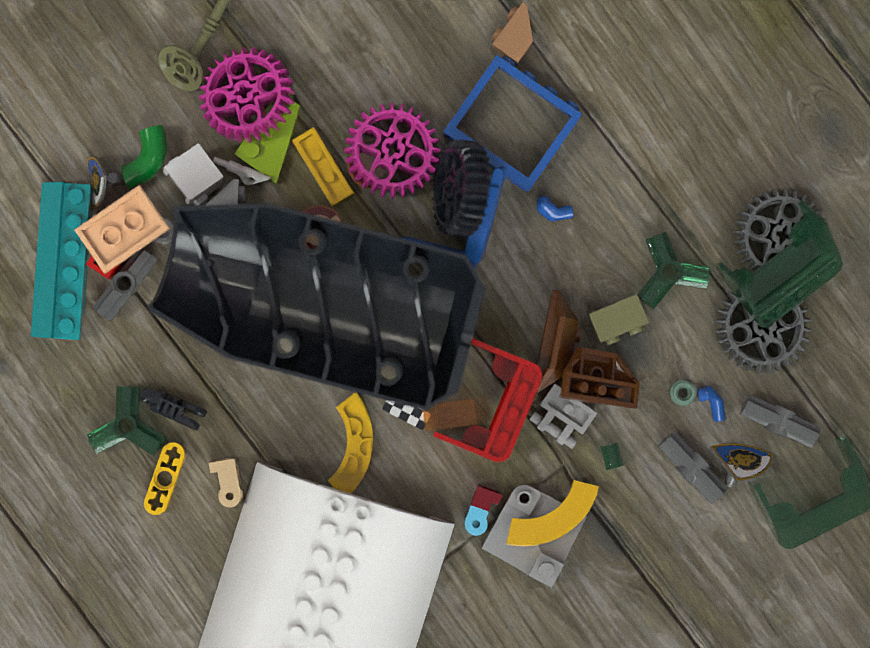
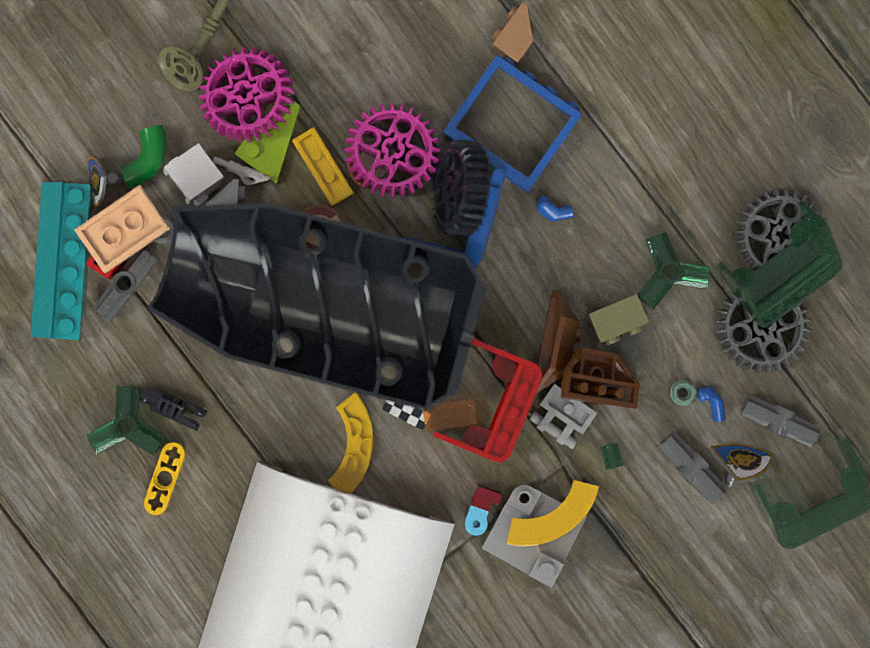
(229, 479): tan leg -> none

